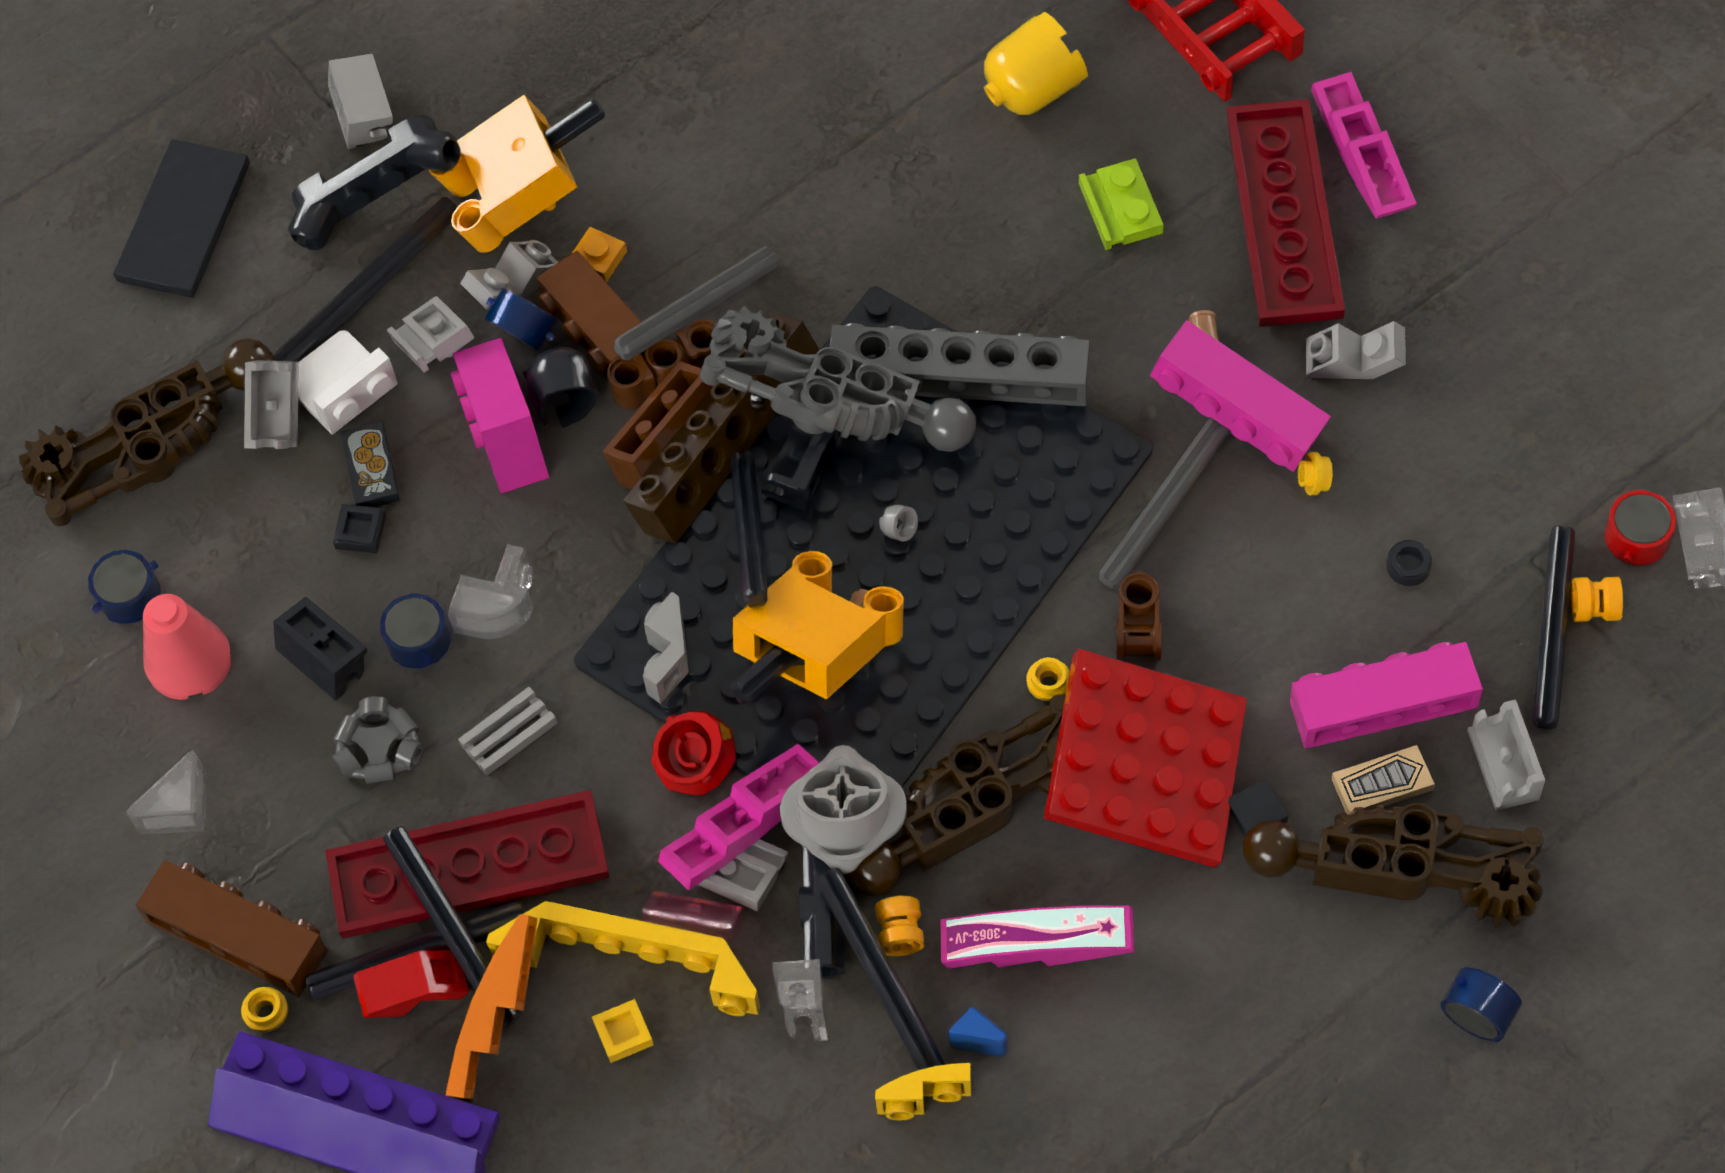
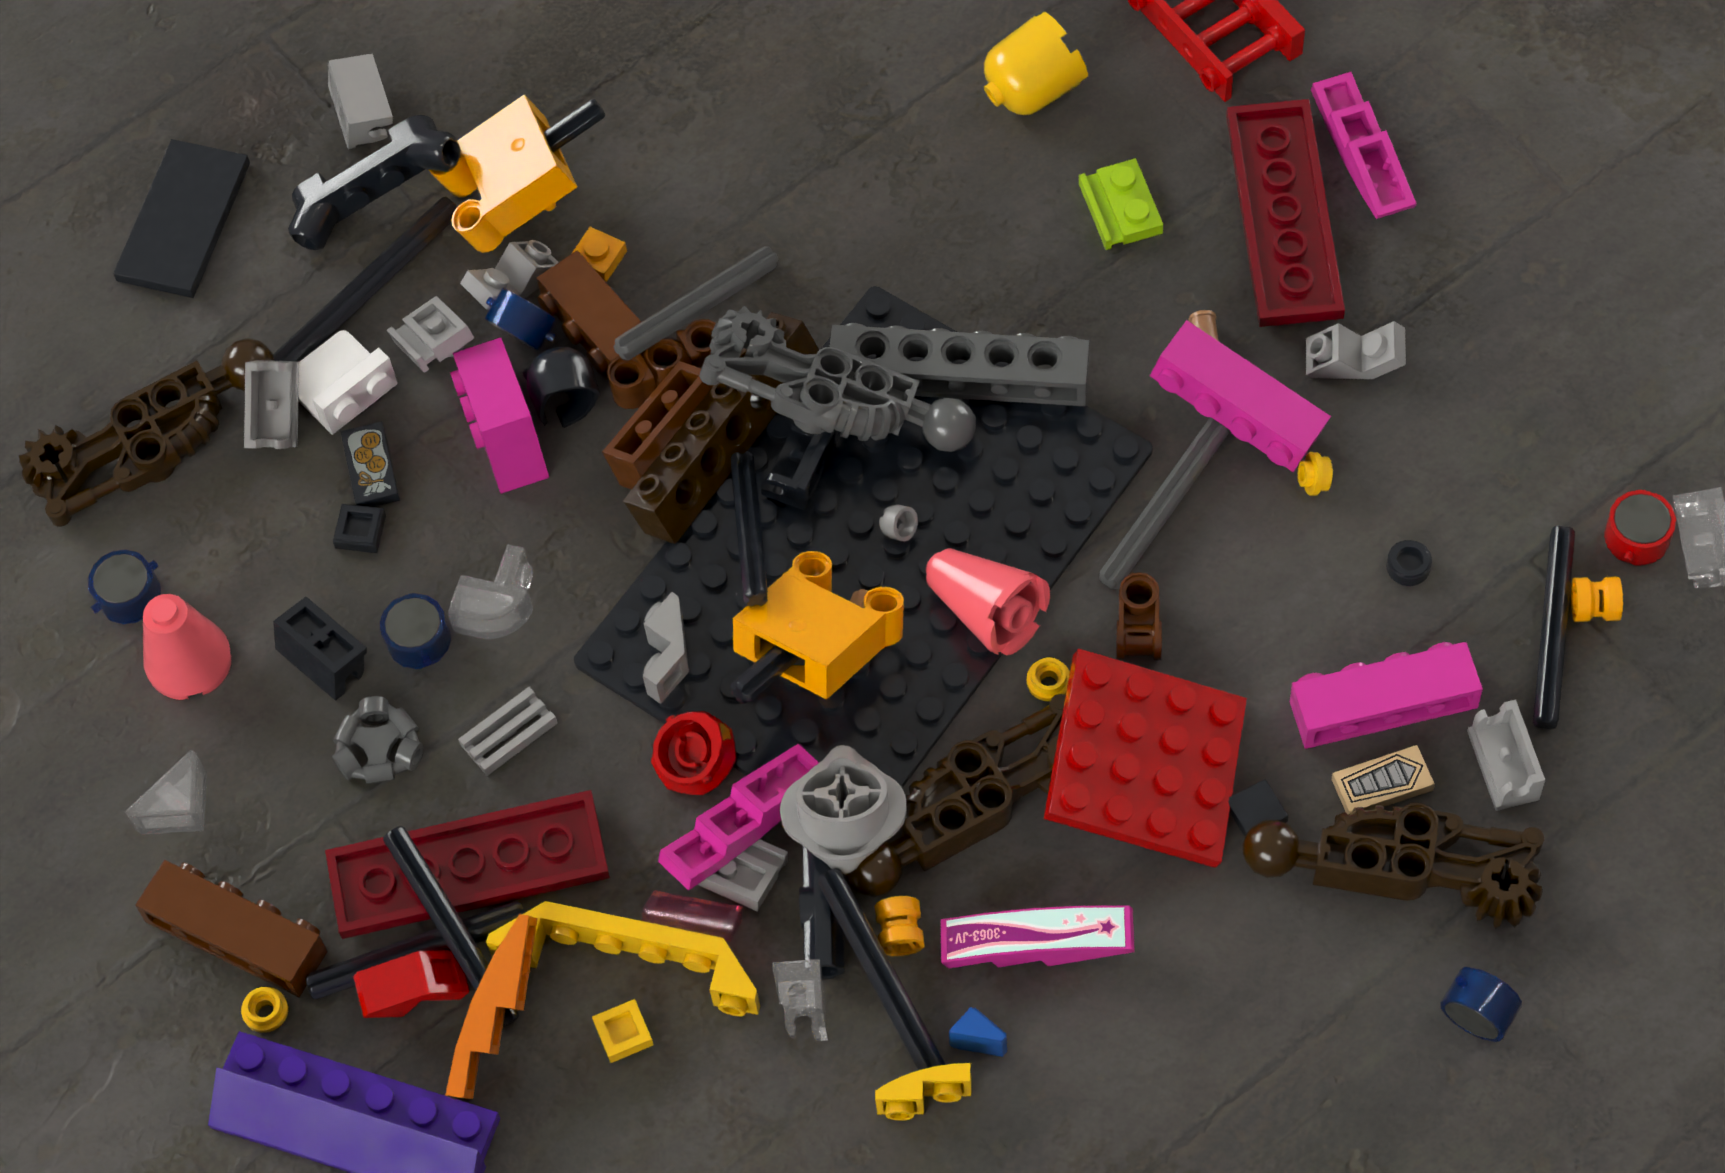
(989, 597): none -> coral cone

